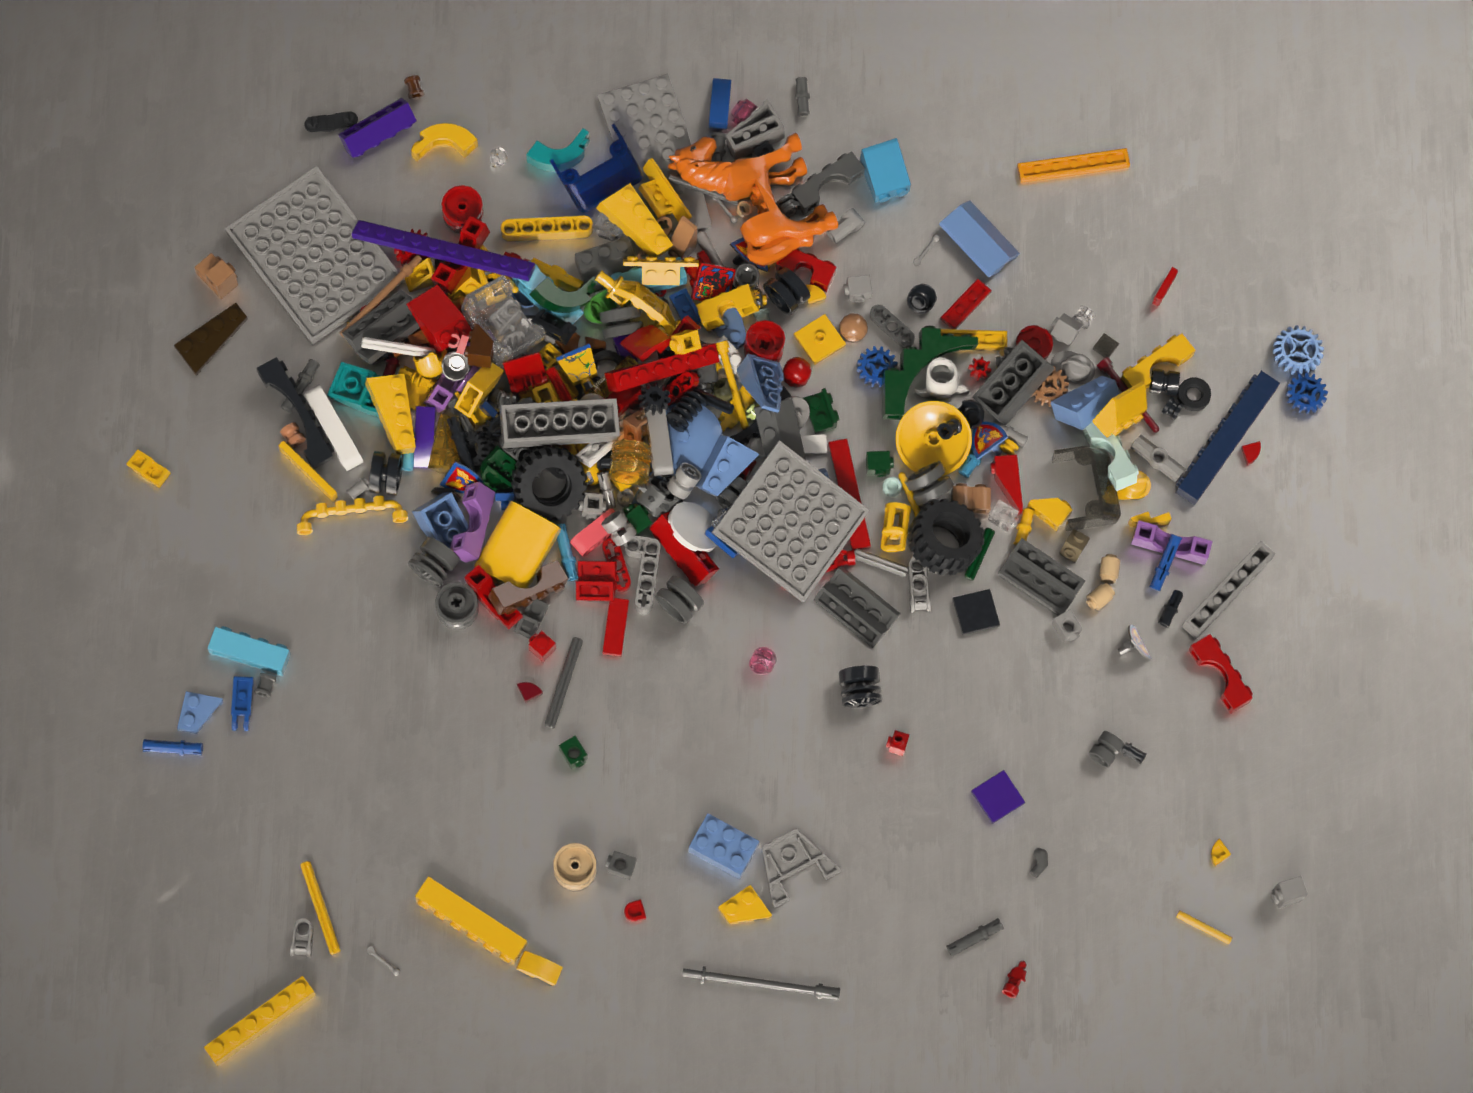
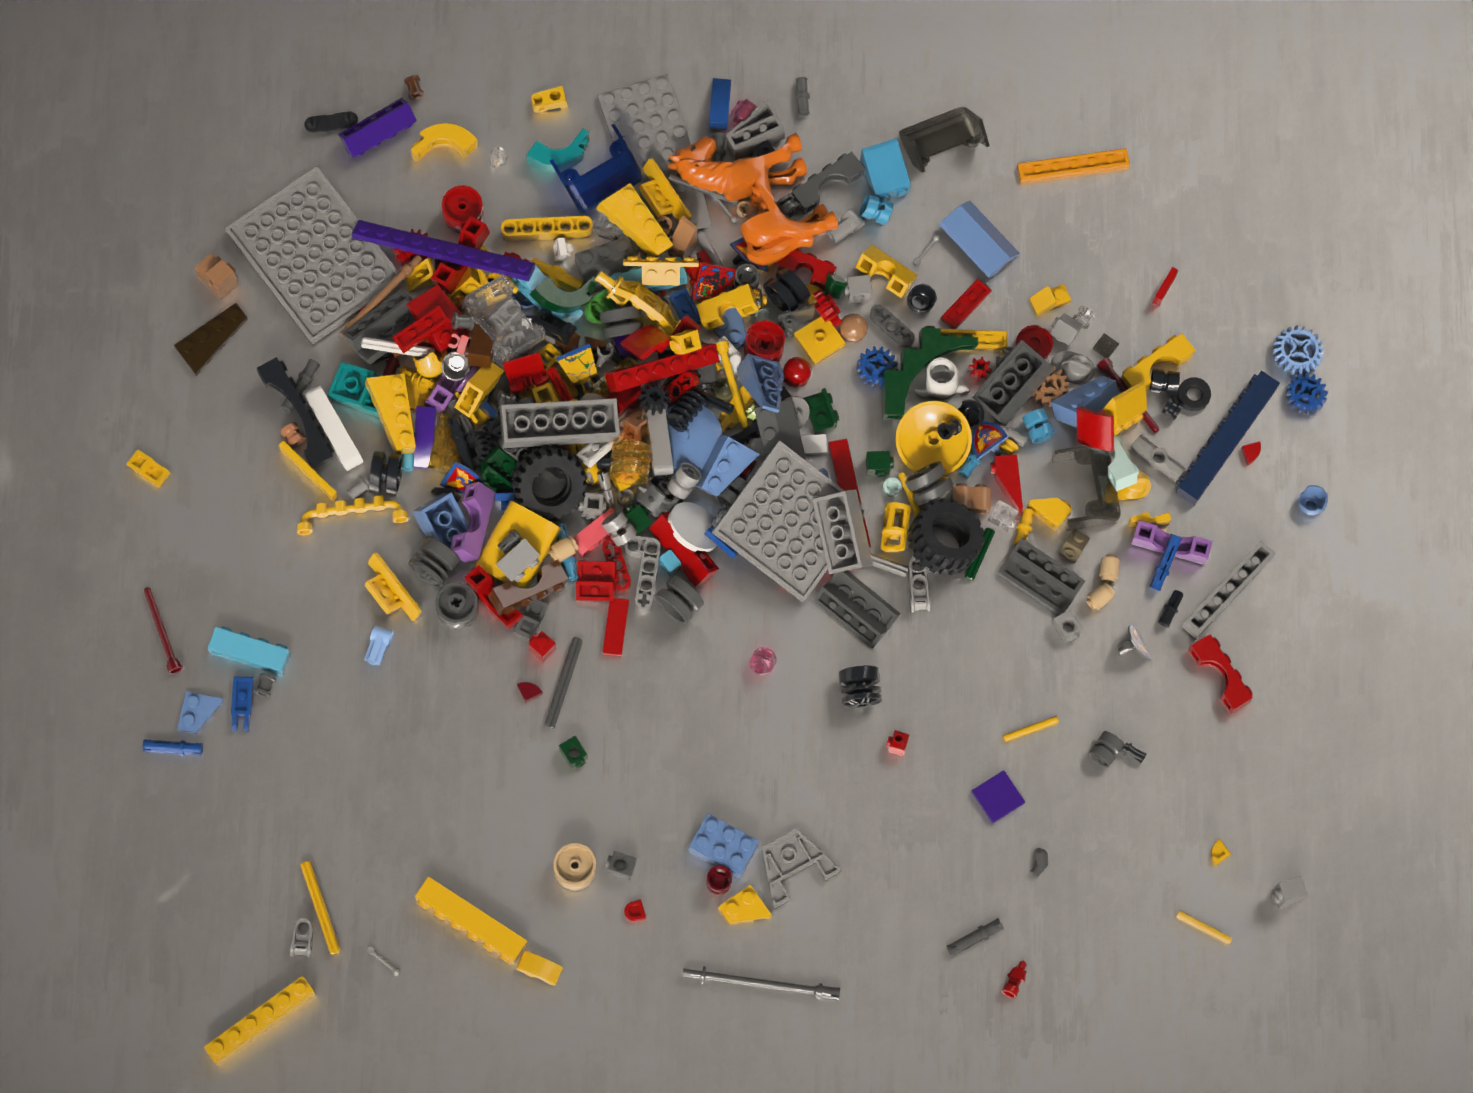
(173, 664): none -> dark red piece
(379, 640): none -> light blue piece
(388, 590): none -> yellow bracket
(421, 329): none -> red tile
(462, 321): none -> dark grey bush
(511, 540): none -> dark grey pin
(518, 561): none -> light grey brick
(549, 99): none -> yellow leg
(561, 249): none -> white tile
(563, 549): none -> tan brick
(602, 358): none -> light grey piece
(669, 562): none -> medium azure slope
(719, 880): none -> dark red wheel
(788, 319): none -> dark grey hinge
(827, 308): none -> red gear
(834, 286): none -> dark green slope
(842, 531): none -> light grey slope
(876, 209): none -> dark azure wheel
(877, 262): none -> yellow arch
(942, 133): none -> clear smoke windscreen
(976, 612): black tile -> none
(1031, 728): none -> yellow bar
(1034, 420): none -> dark azure wheel
(1049, 299): none -> yellow slope
(1095, 429): none -> red slope
(1313, 500): none -> medium blue hair

